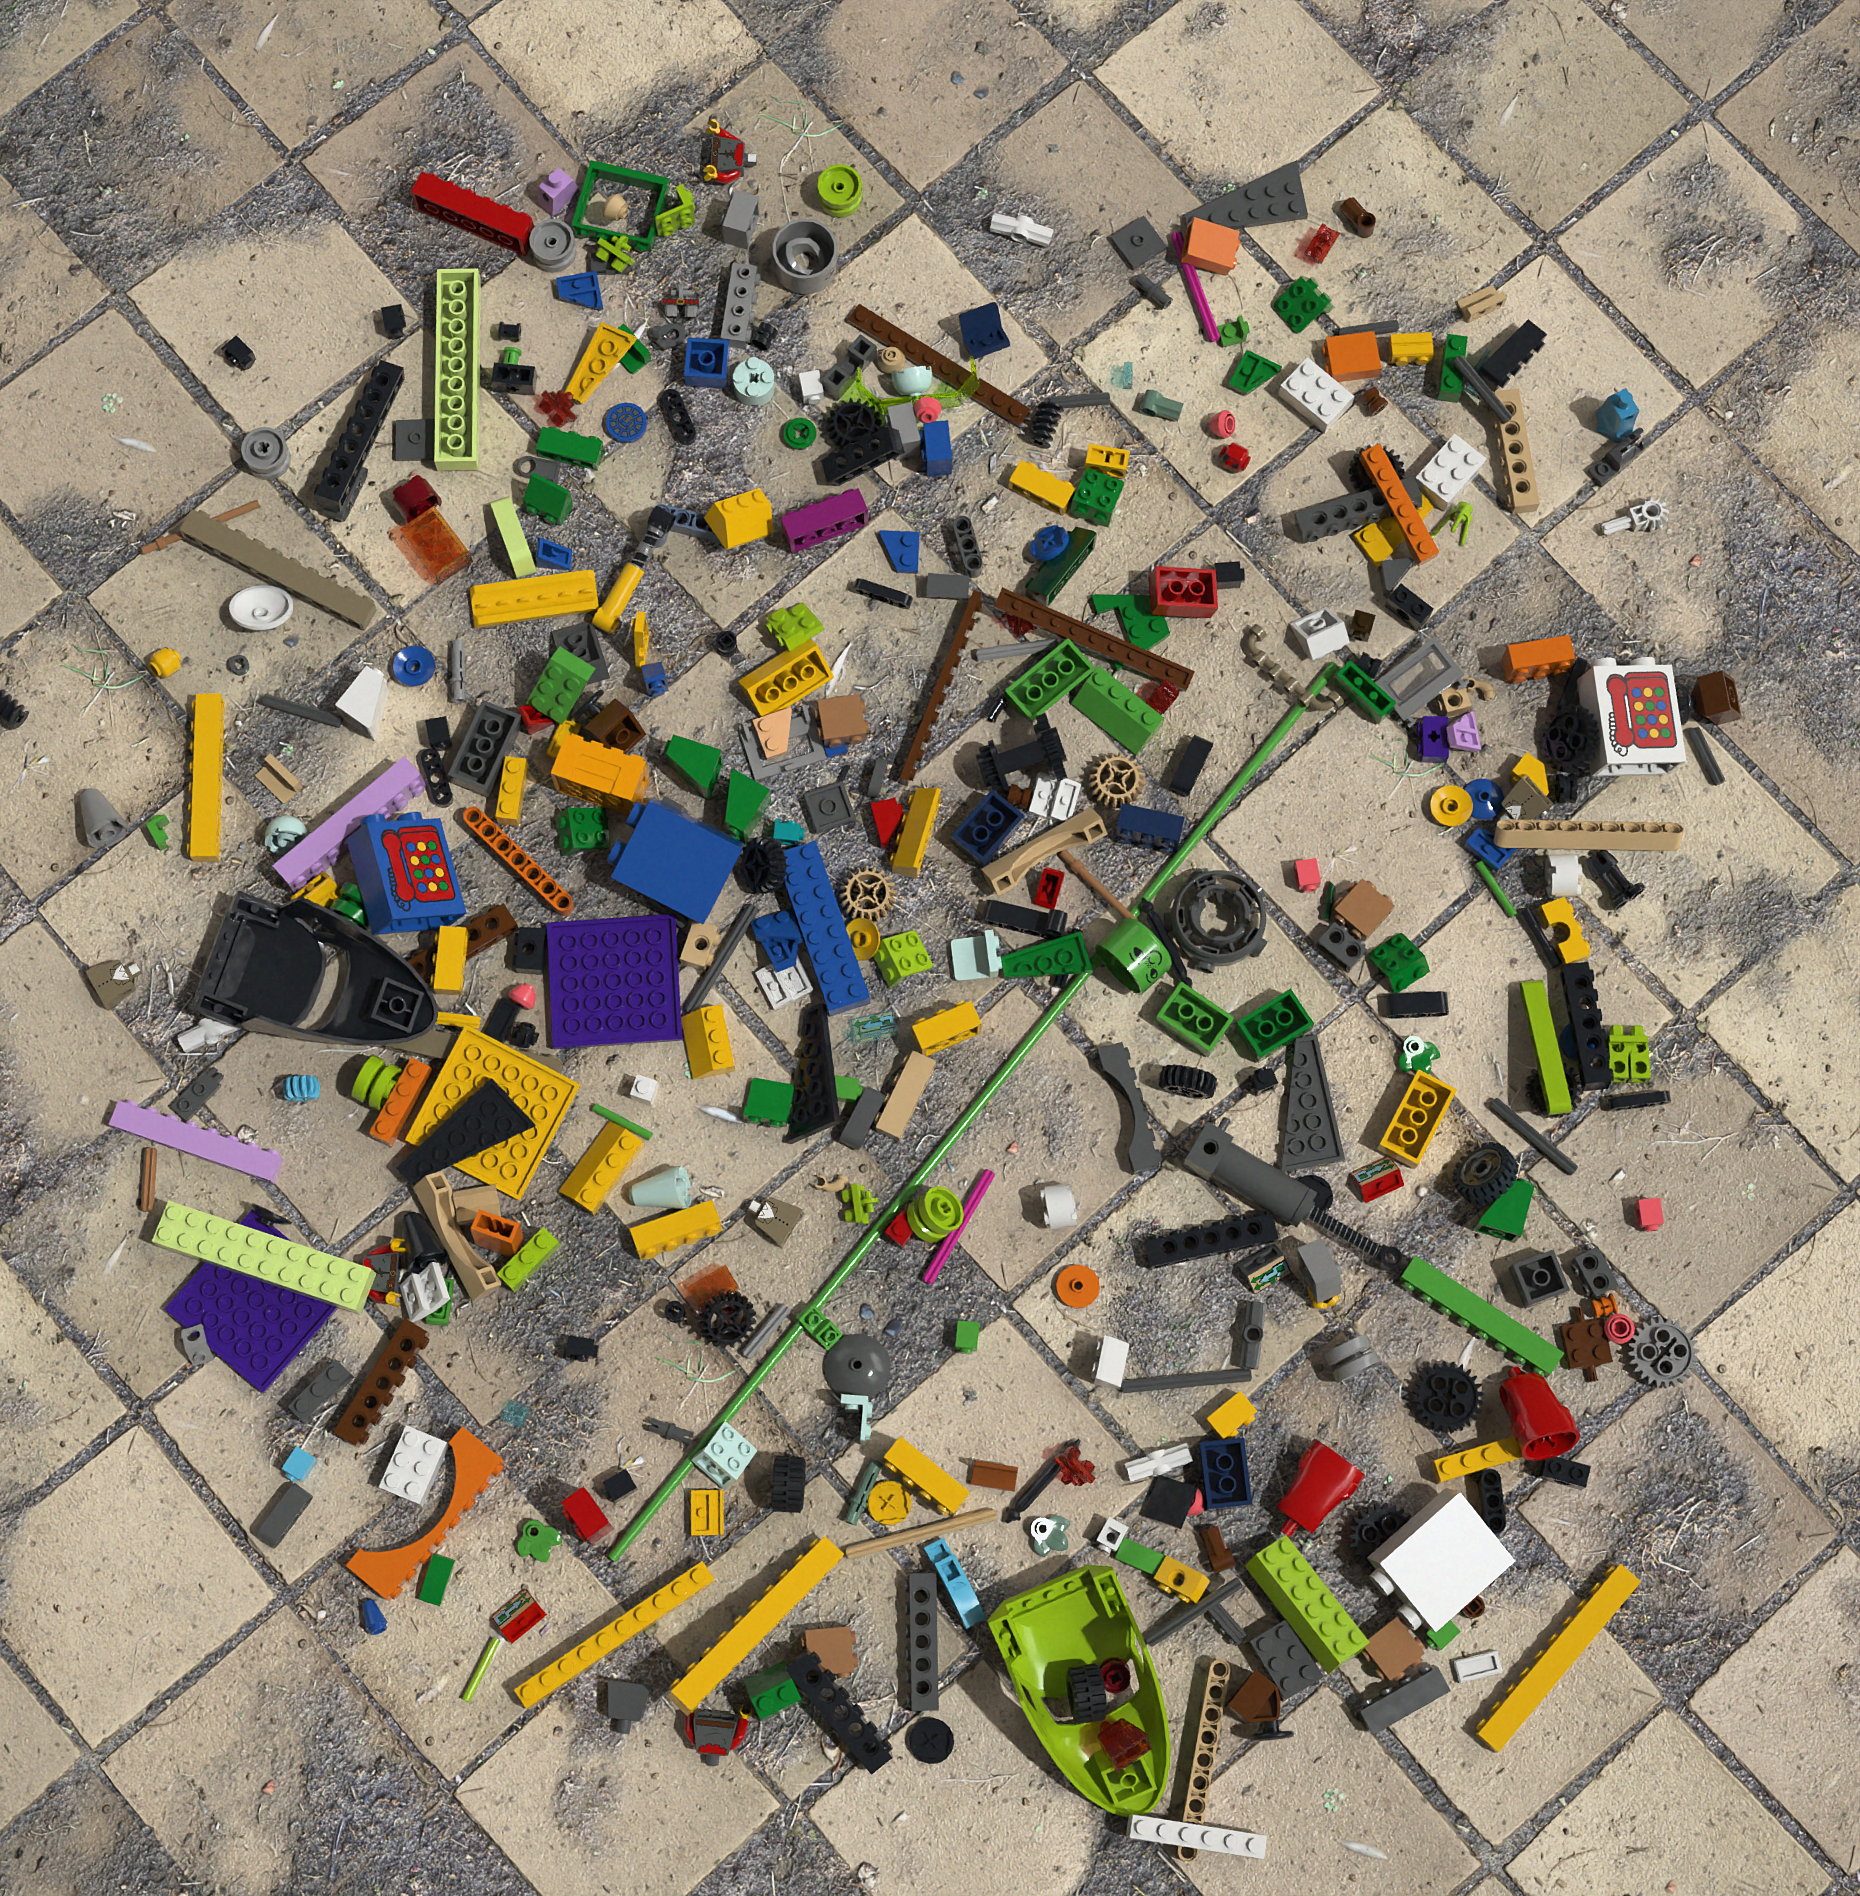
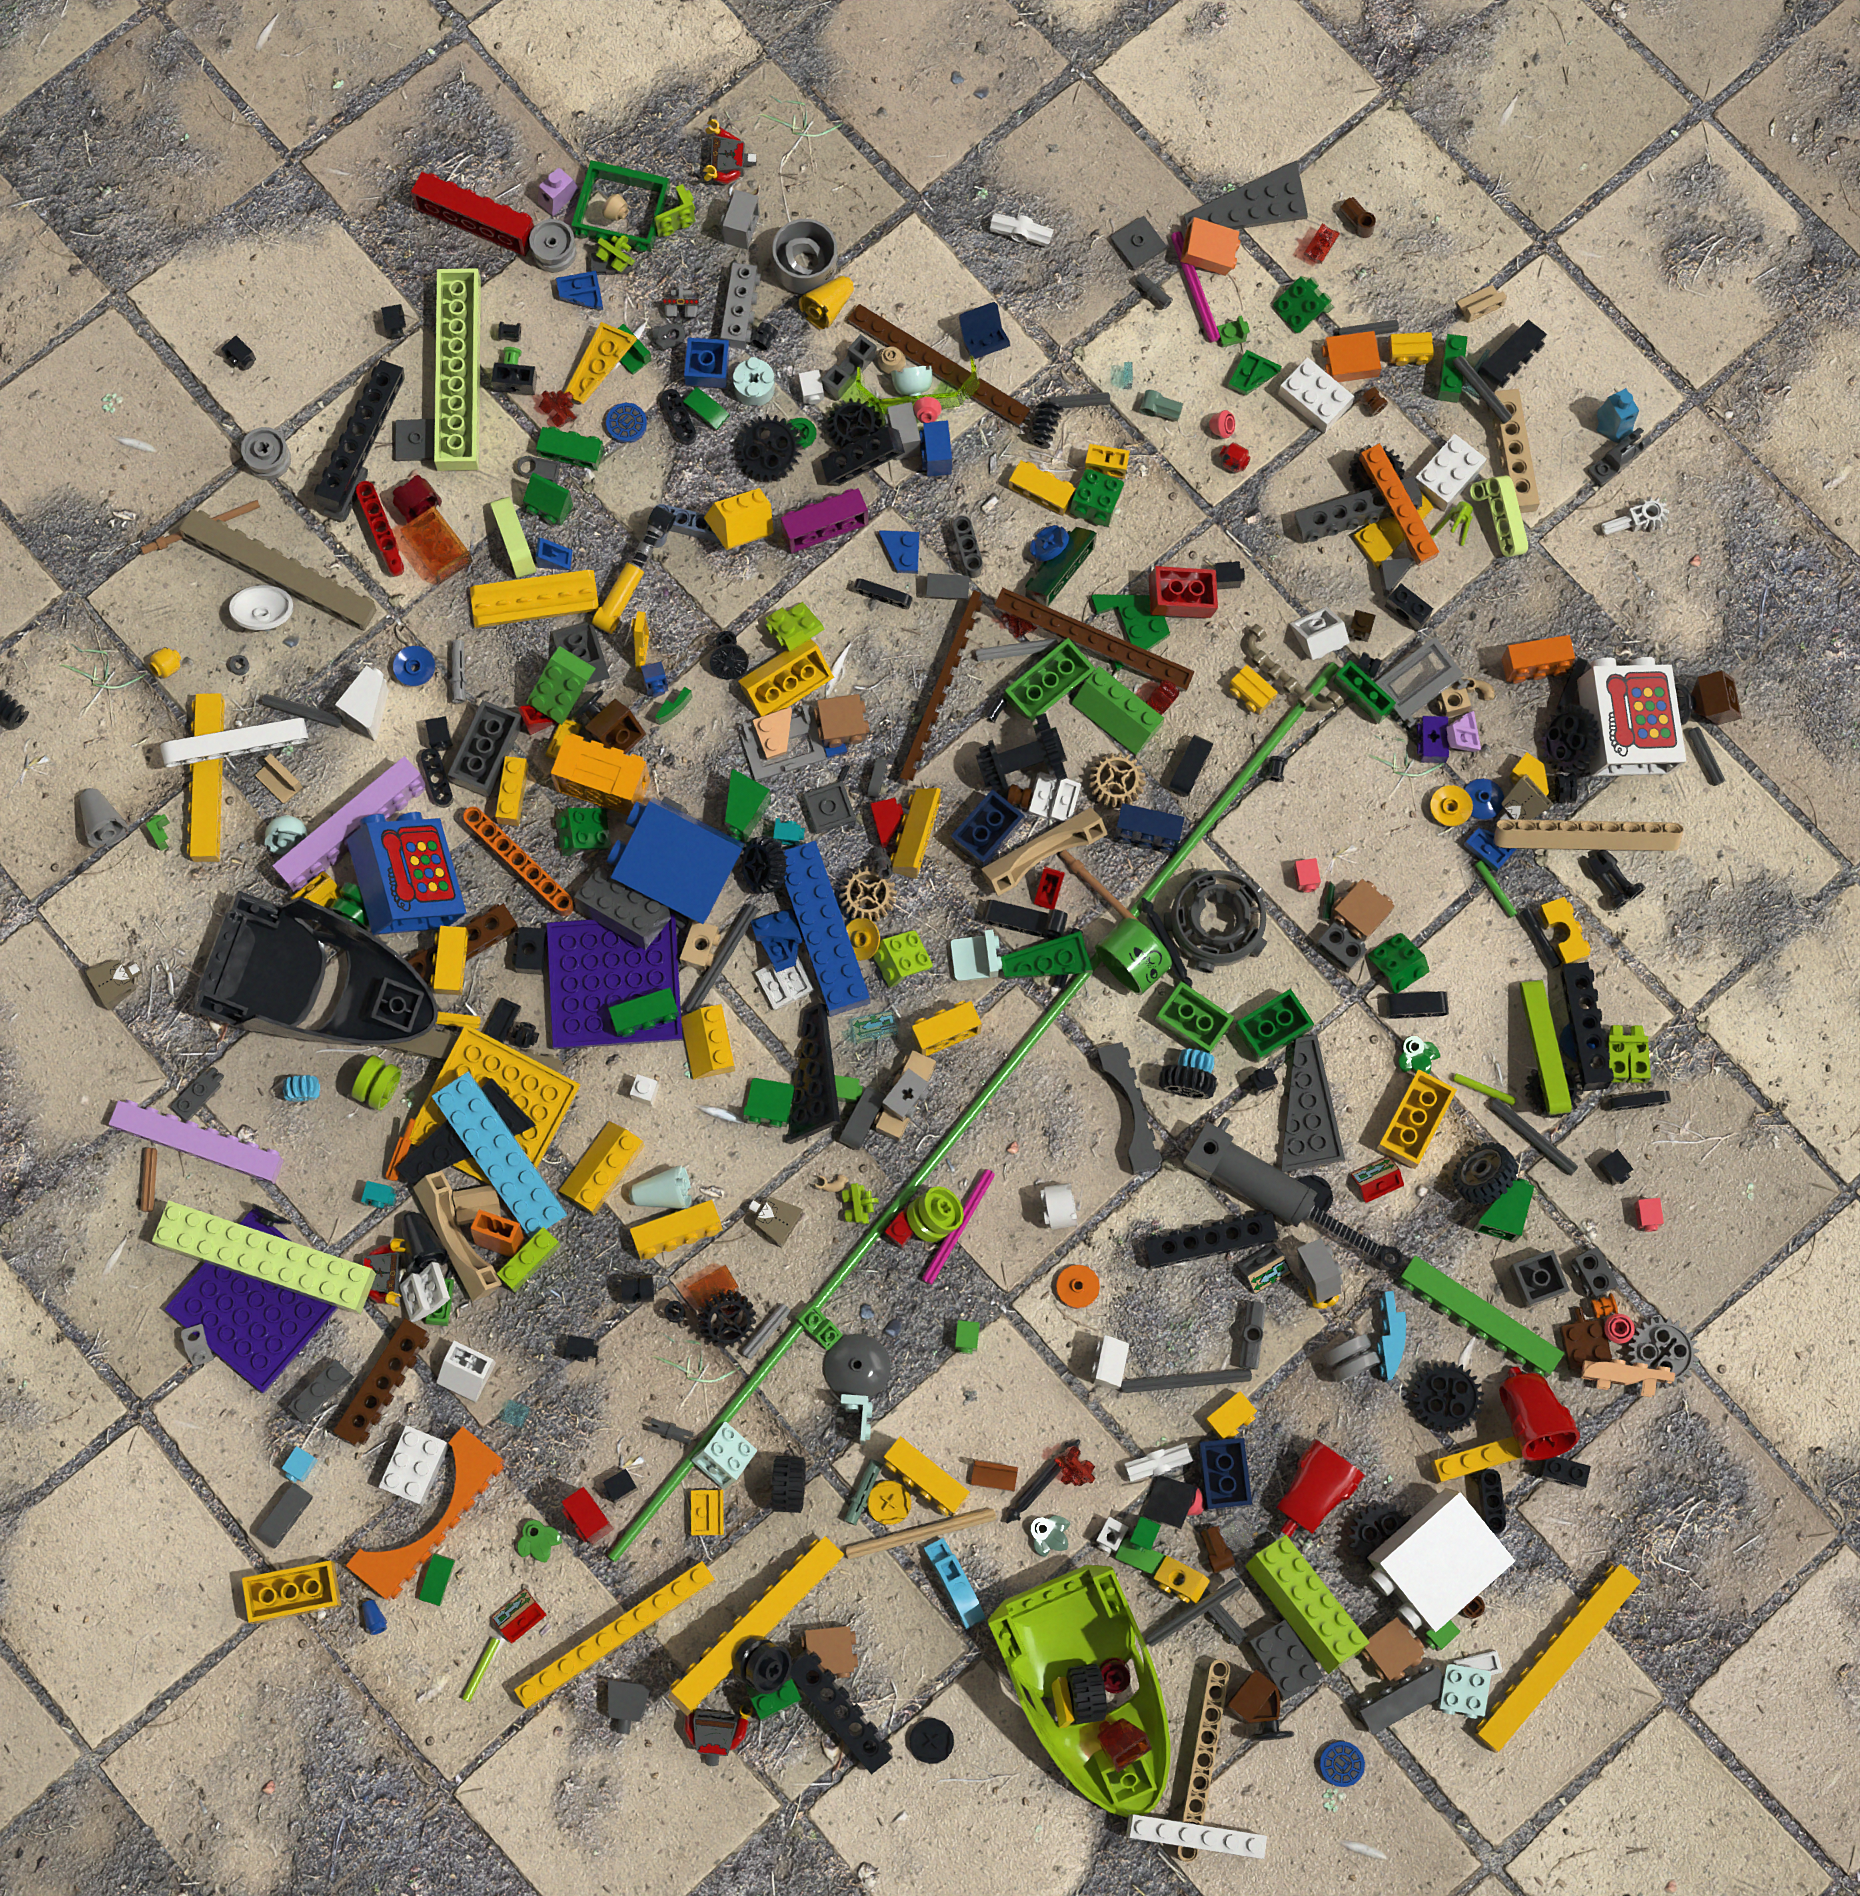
(207, 1032): white piece -> none
(234, 742): none -> white beam
(291, 1592): none -> yellow brick
(378, 1195): none -> teal brick
(391, 557): none -> red piece
(400, 1152): none -> orange axle
(401, 1102): orange brick -> none
(465, 1371): none -> white slope
(499, 1154): none -> medium azure plate
(523, 996): coral cone -> none
(621, 908): none -> dark grey brick
(622, 1121): bright green bar -> none
(637, 1288): none -> black wheel
(644, 1012): none -> green brick
(670, 710): none -> green slope
(695, 763): green slope -> none
(706, 408): none -> green slope
(729, 661): none -> black wheel
(760, 464): none -> black gear
(762, 1664): none -> black wheel
(826, 301): none -> yellow cone
(839, 190): lime wheel -> none
(882, 862): none -> dark grey pin
(895, 1100): none -> light grey brick
(927, 1583): dark grey brick -> none
(1062, 1702): none -> yellow tile
(1144, 1534): none -> green slope
(1197, 1059): none -> medium azure gear
(1239, 1533): none -> clear brick
(1252, 690): none -> yellow brick
(1276, 769): none -> black bush
(1342, 1764): none -> tile
(1391, 1346): none -> medium azure slope
(1464, 1691): none -> light aqua bracket
(1484, 1089): none -> lime bar
(1505, 513): none -> yellowish green beam
(1563, 875): white brick -> none
(1615, 1167): none -> black brick
(1619, 1373): none -> light nougat piece

